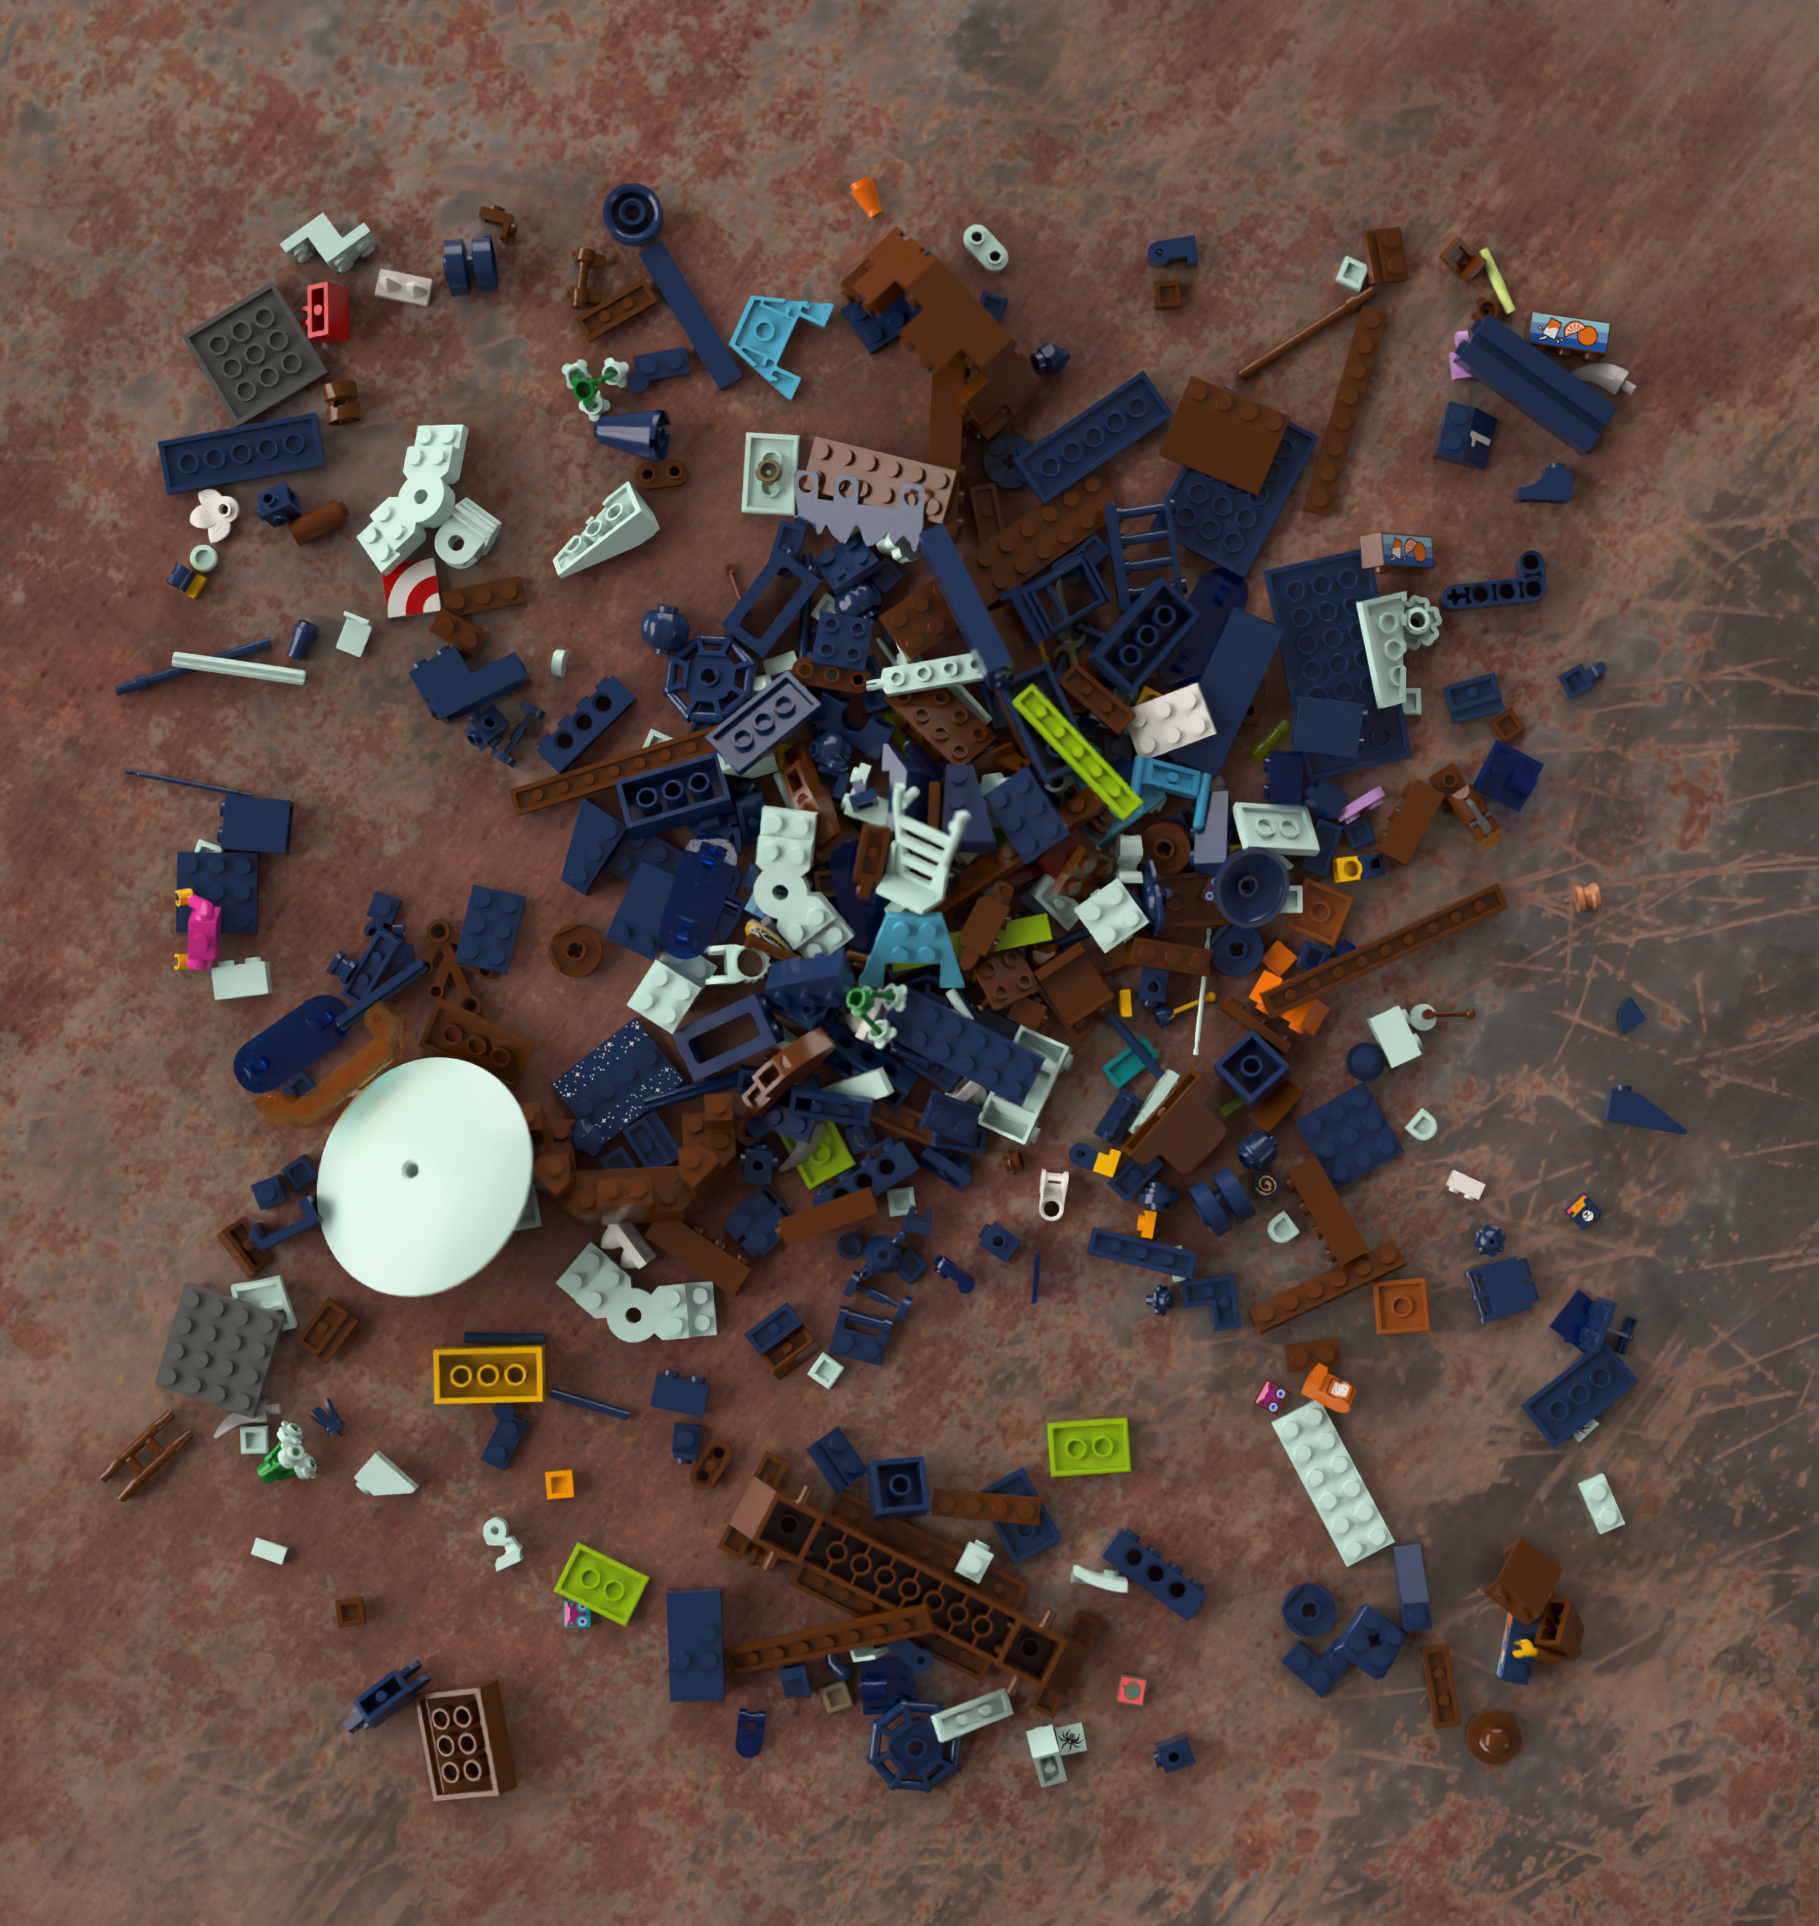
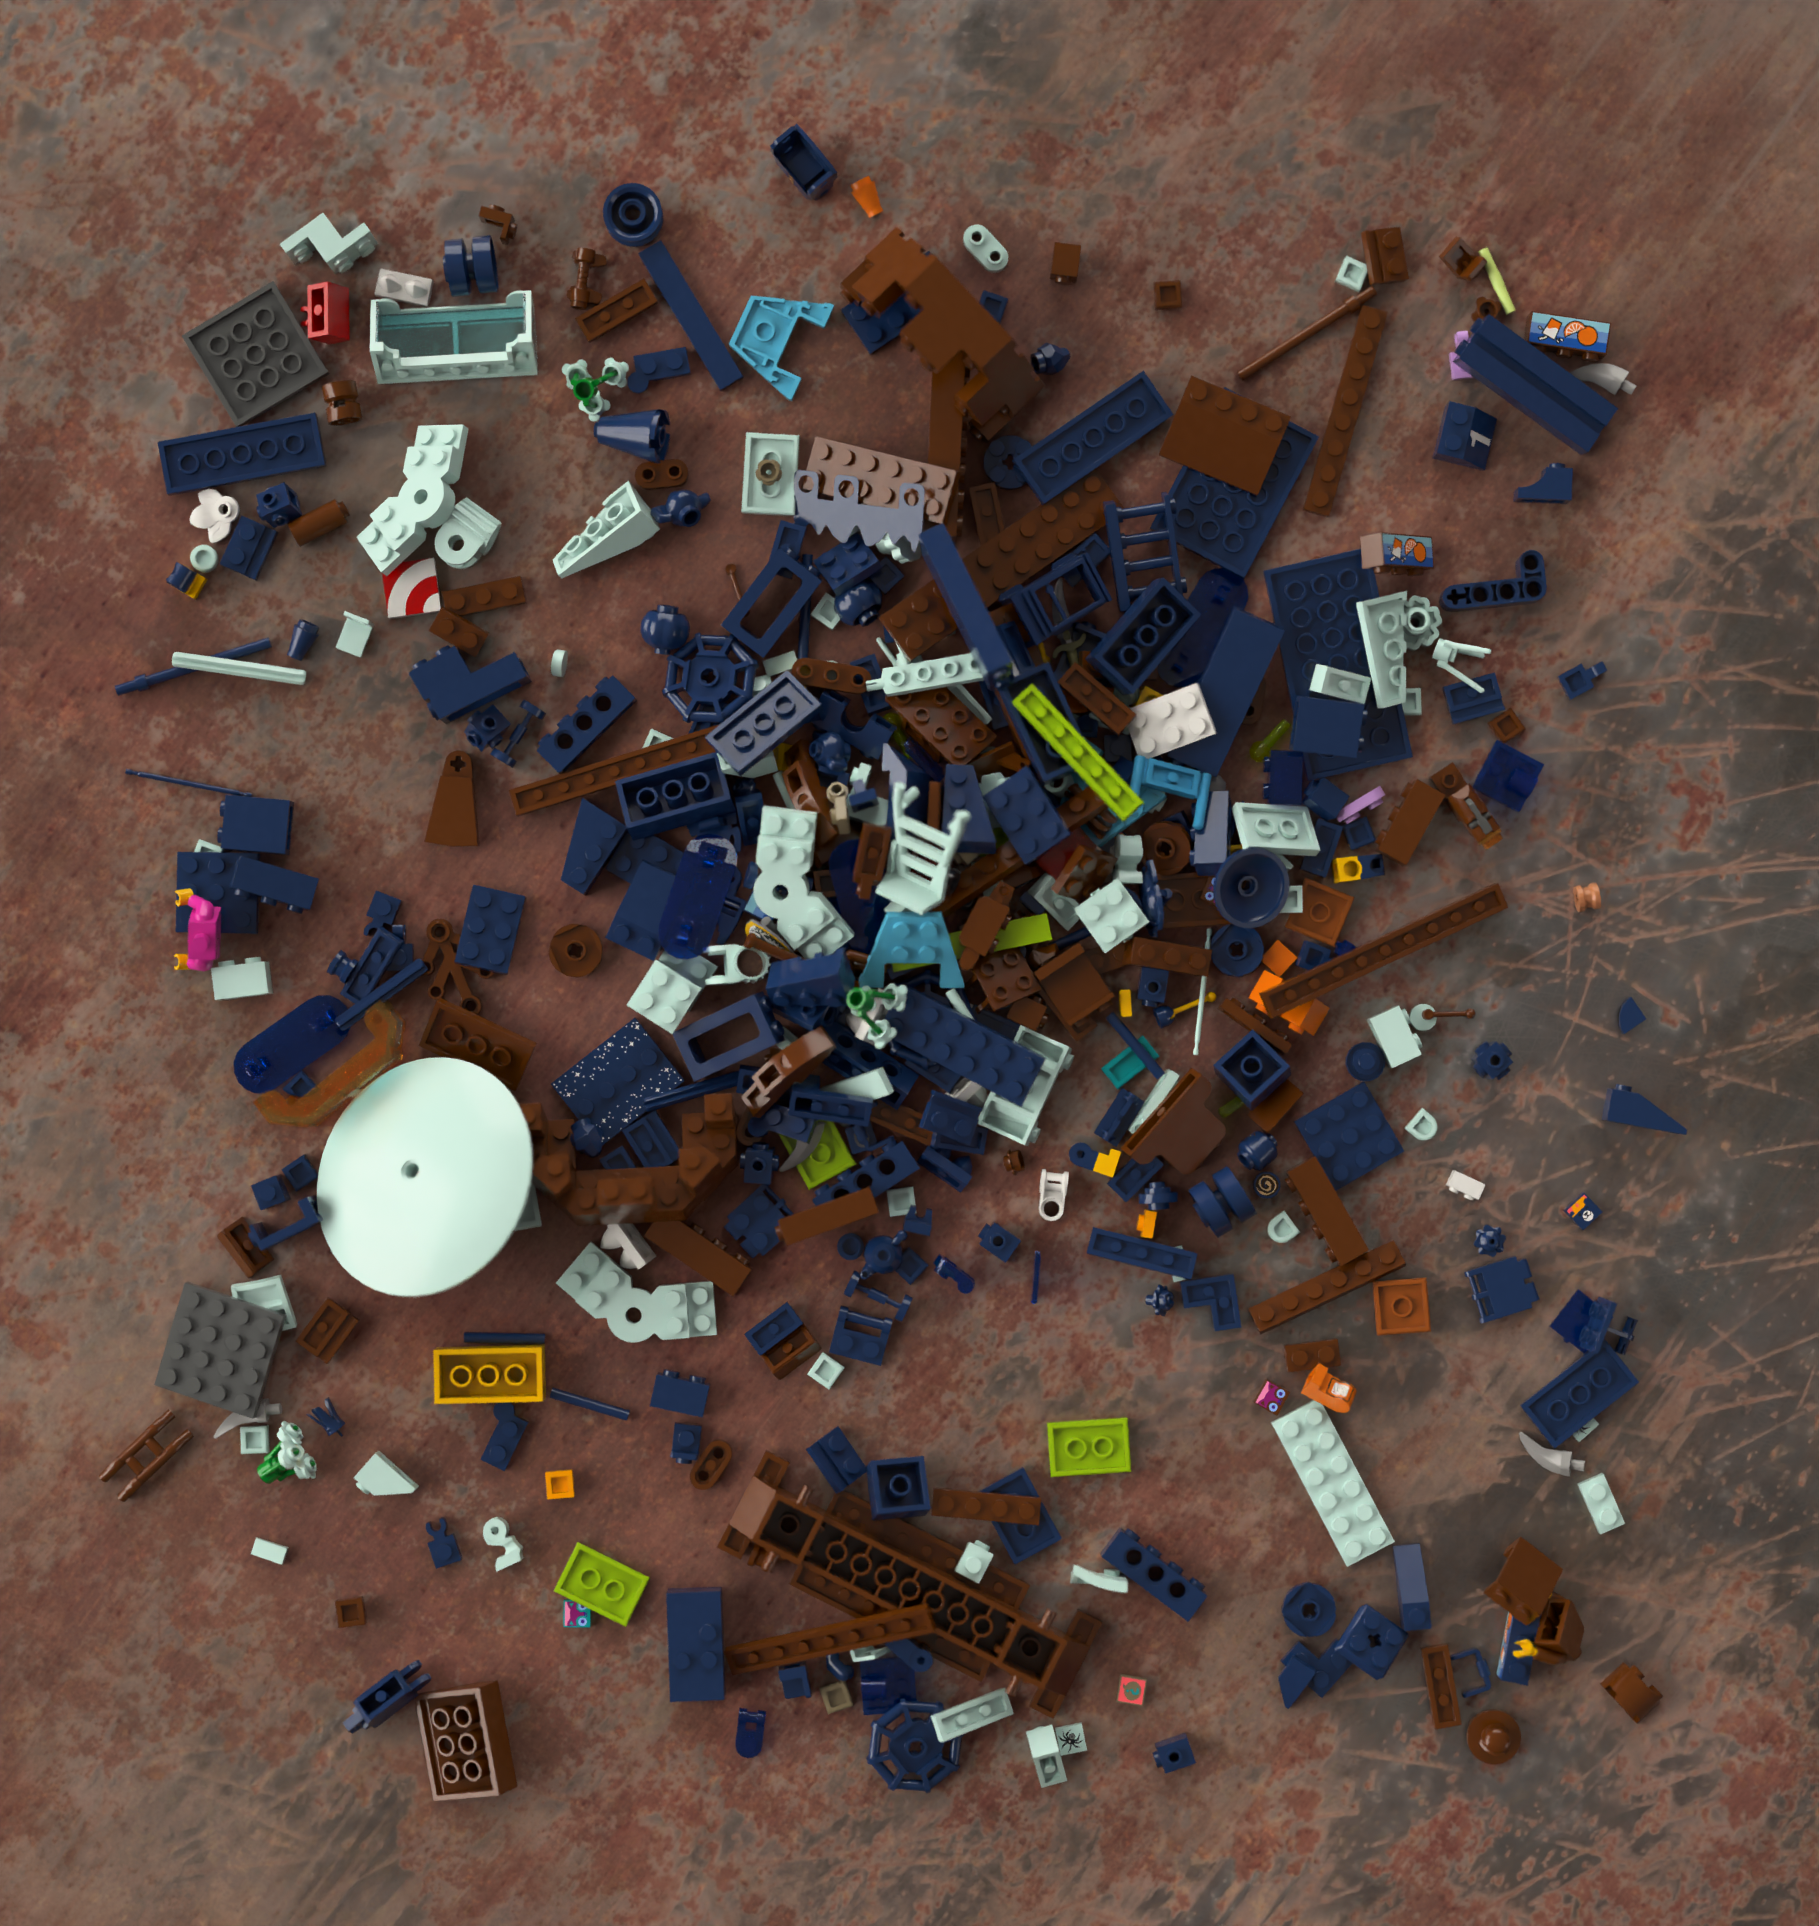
(249, 548): none -> dark blue plate
(273, 884): none -> dark blue brick
(444, 1547): none -> dark blue plate
(453, 340): none -> windscreen
(454, 808): none -> reddish brown piece
(681, 508): none -> dark blue piece
(803, 163): none -> dark blue piece
(838, 794): none -> dark tan plate
(841, 641): dark blue plate -> none
(1016, 647): none -> dark blue tile
(1065, 263): none -> reddish brown brick
(1173, 251): dark blue leg -> none
(1294, 1679): none -> dark blue slope
(1340, 683): none -> light aqua plate
(1447, 651): none -> light aqua plant
(1482, 1060): none -> dark blue brick
(1482, 1668): none -> dark blue piece
(1553, 1460): none -> light grey bar
(1631, 1692): none -> reddish brown cylinder

